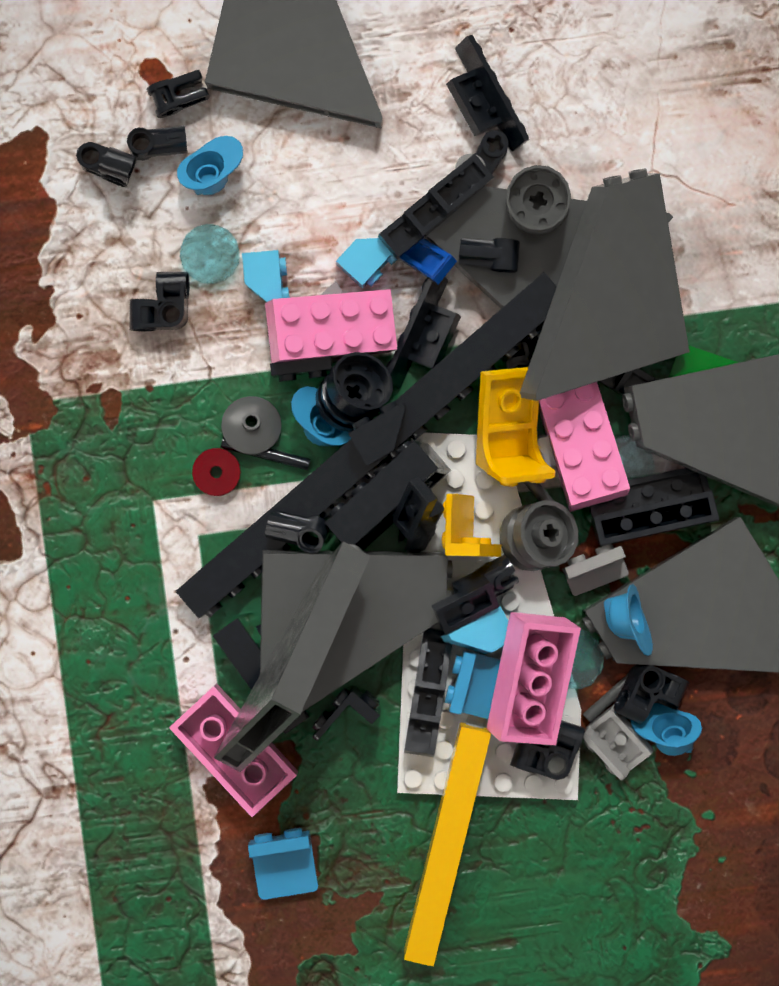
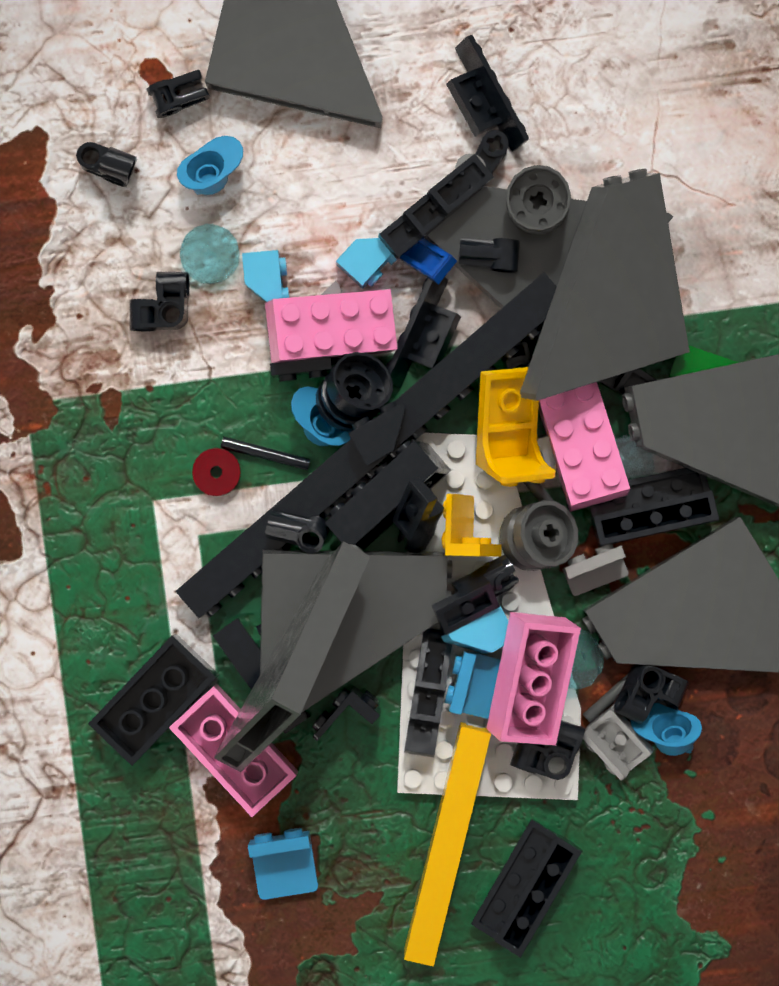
(153, 699): none -> black brick
(161, 142): black piece -> none
(251, 439): dark grey dish -> none
(526, 887): none -> black brick
(627, 619): dark azure piece -> none

